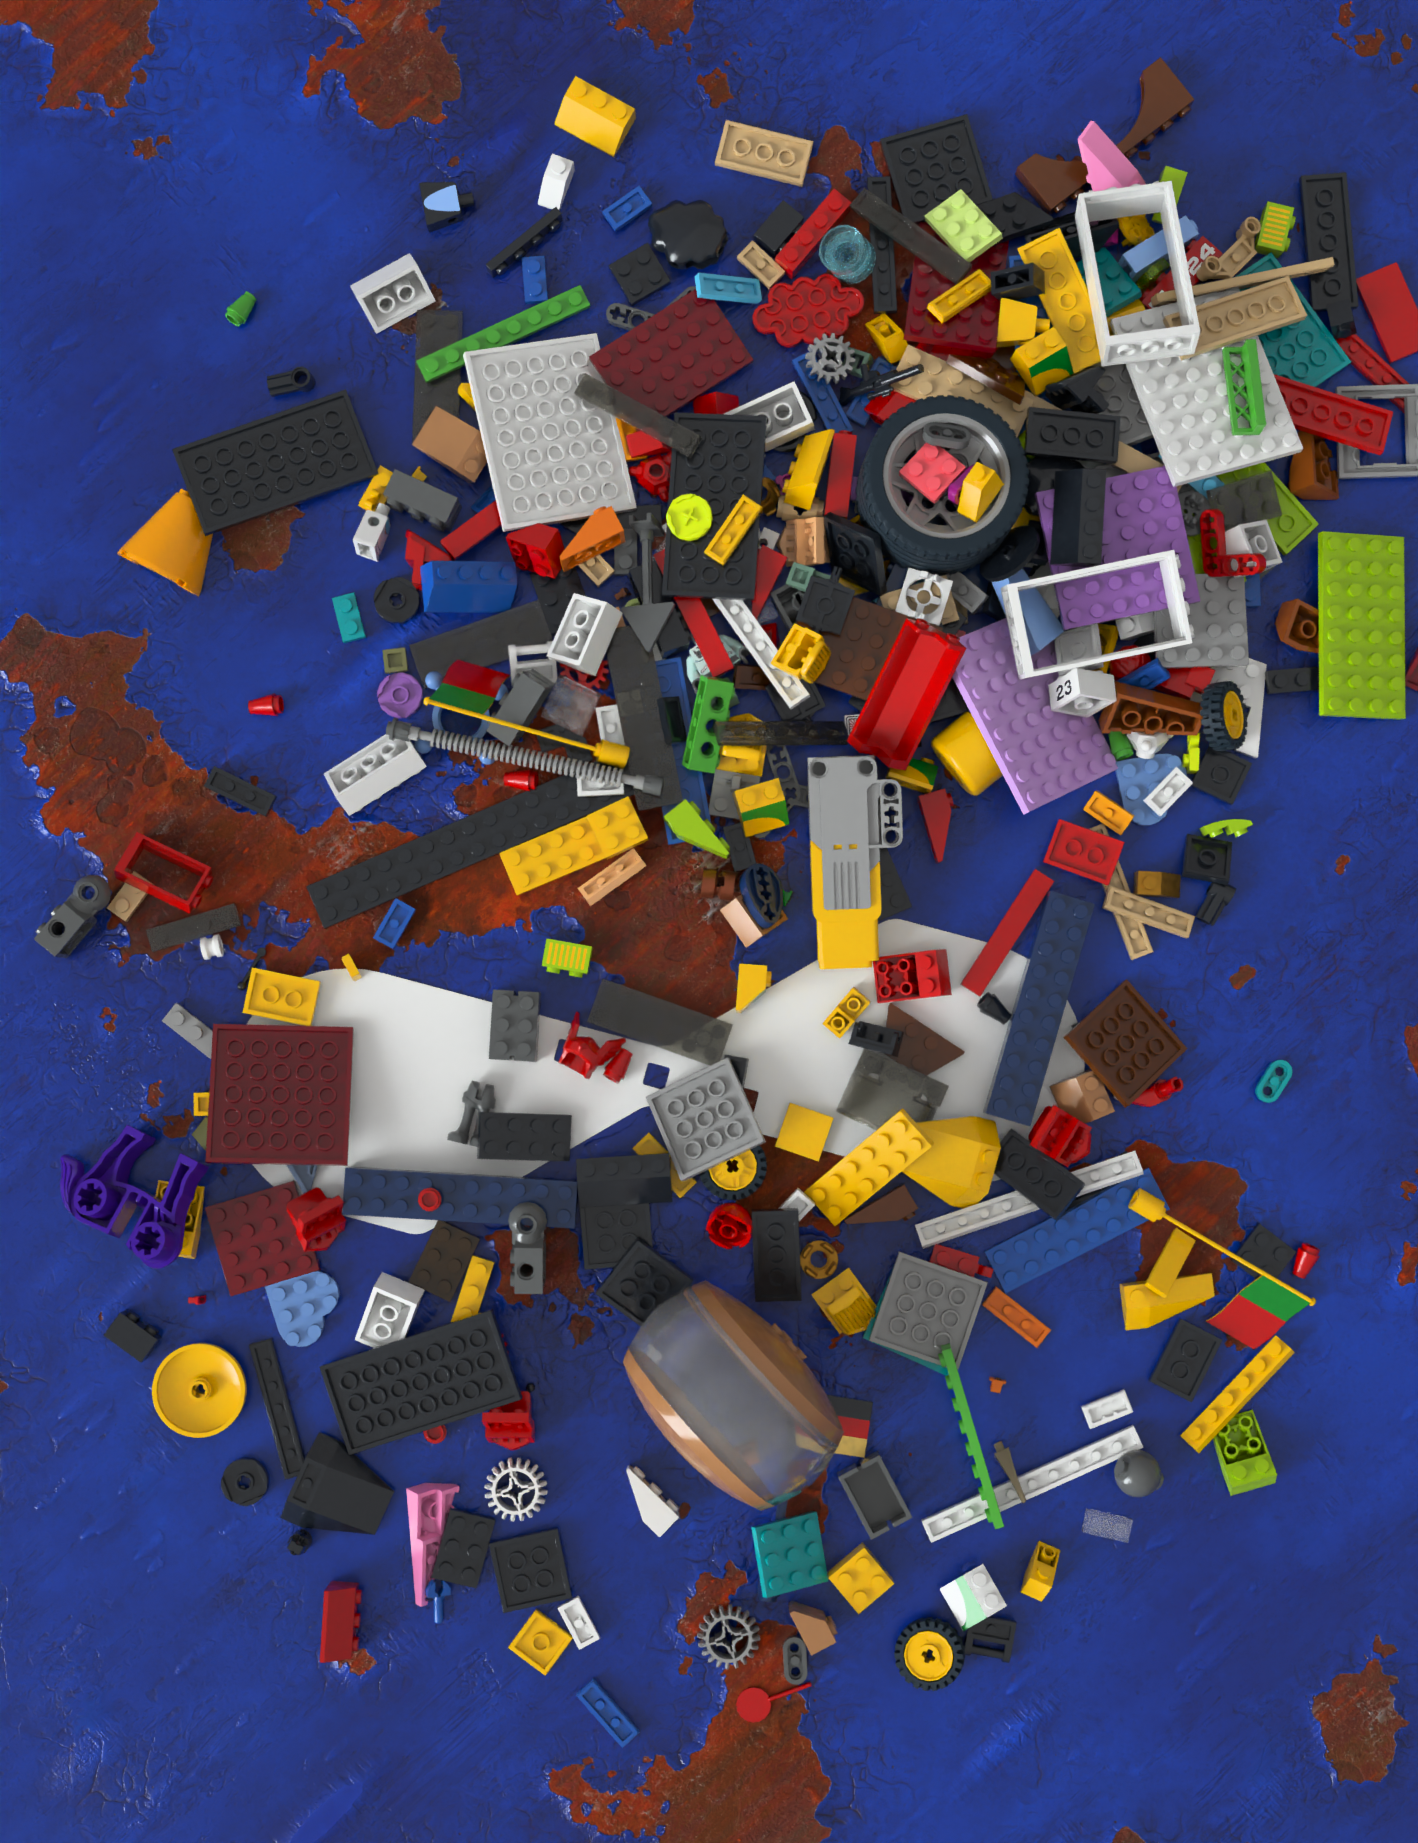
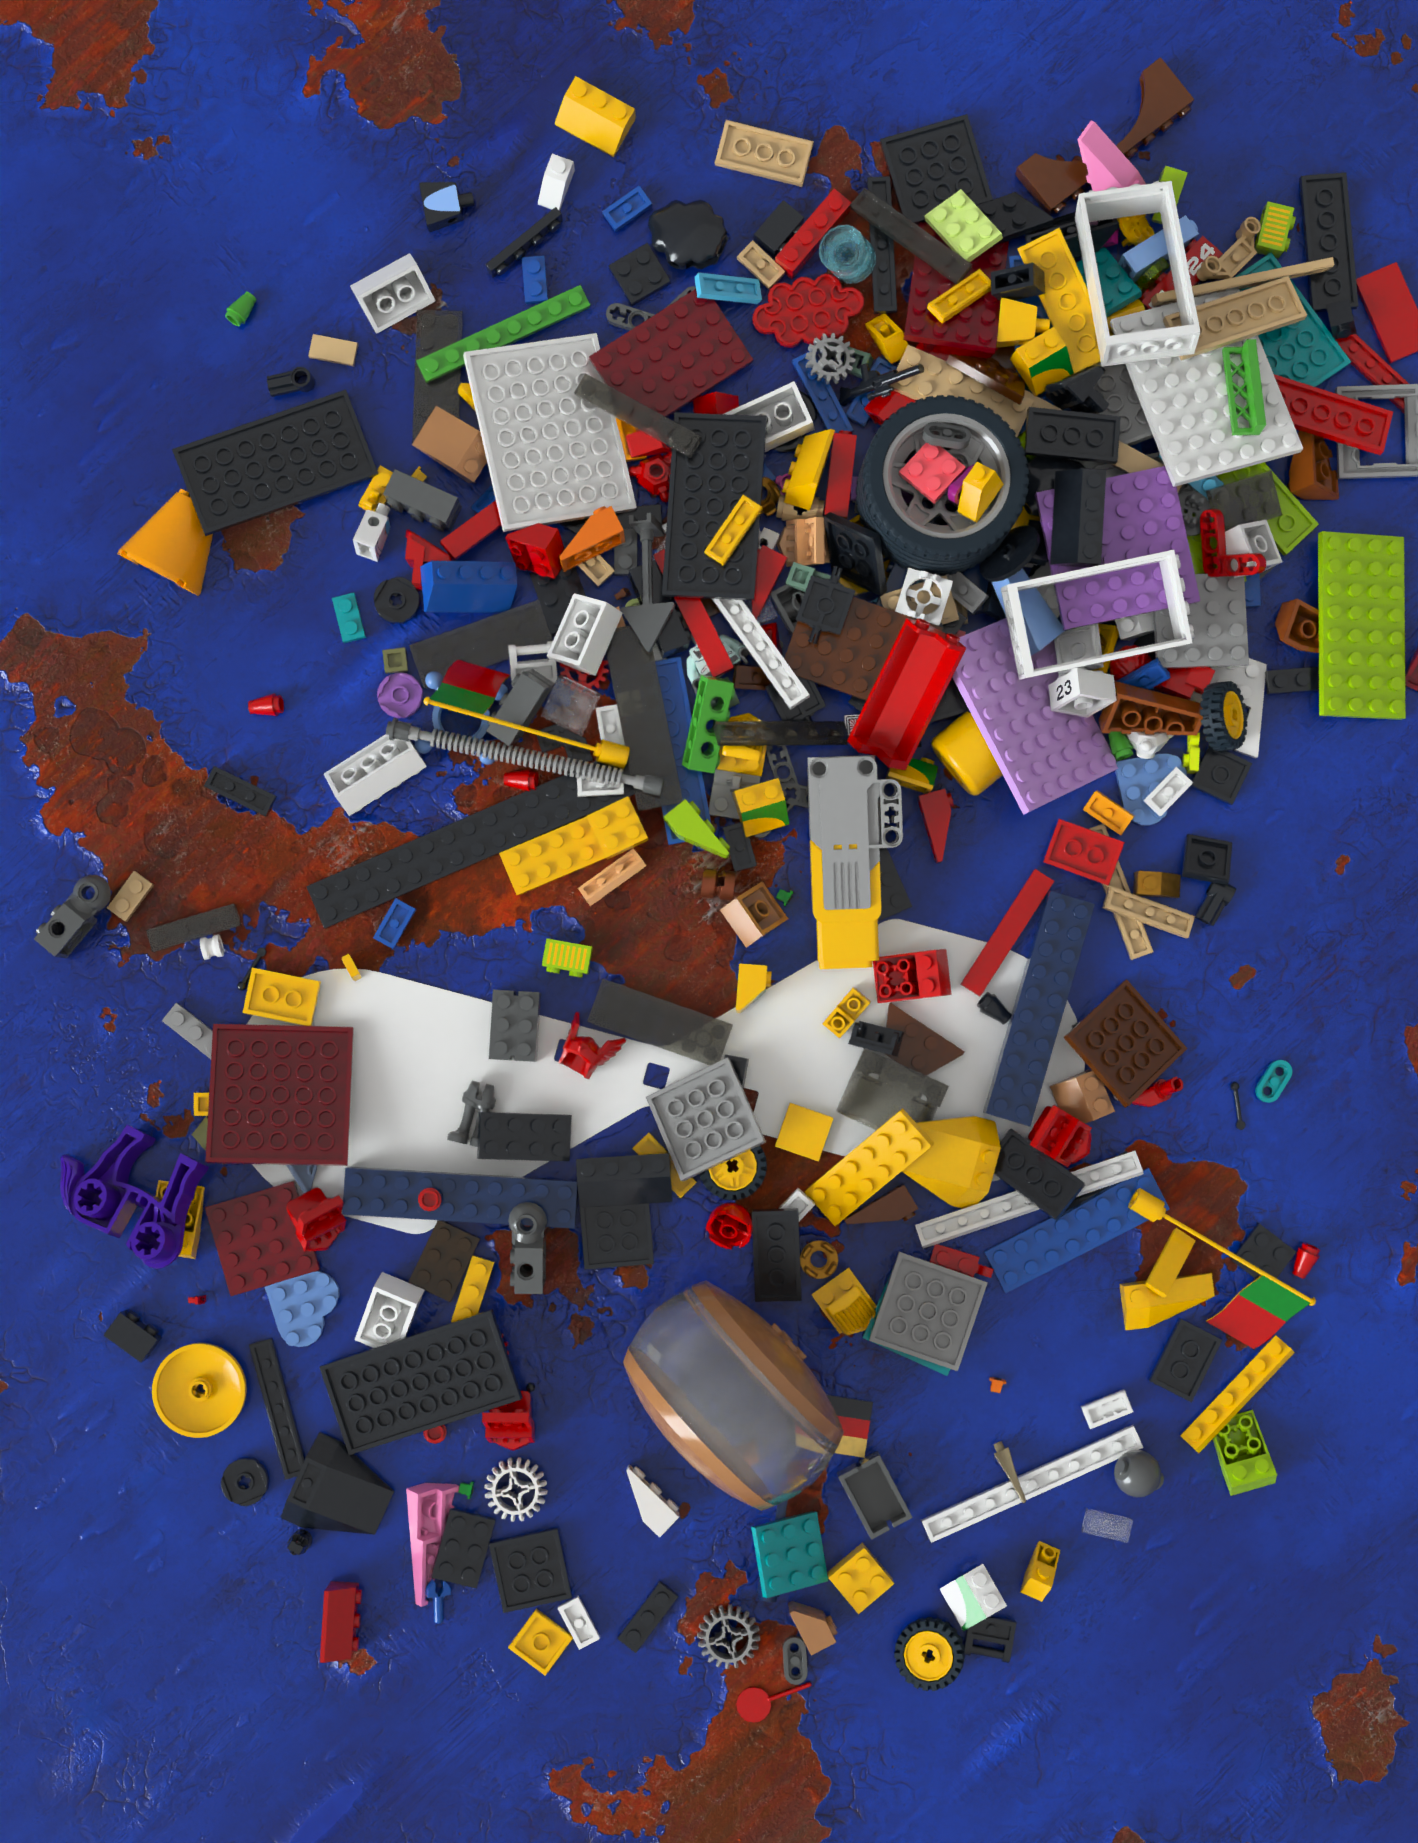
(132, 853): red window -> none
(333, 350): none -> tan tile
(466, 1489): none -> green piece
(607, 1712): blue tile -> none
(618, 1066): red cone -> none
(642, 1282): black plate -> none
(647, 1616): none -> black plate
(672, 720): black tile -> none
(689, 517): neon yellow tile -> none
(771, 896): dark blue piece -> none
(802, 654): yellow piece -> none
(973, 1446): bright green plate -> none
(1016, 1317): orange tile -> none
(1231, 826): lime slope -> none
(1239, 1124): none -> black hinge

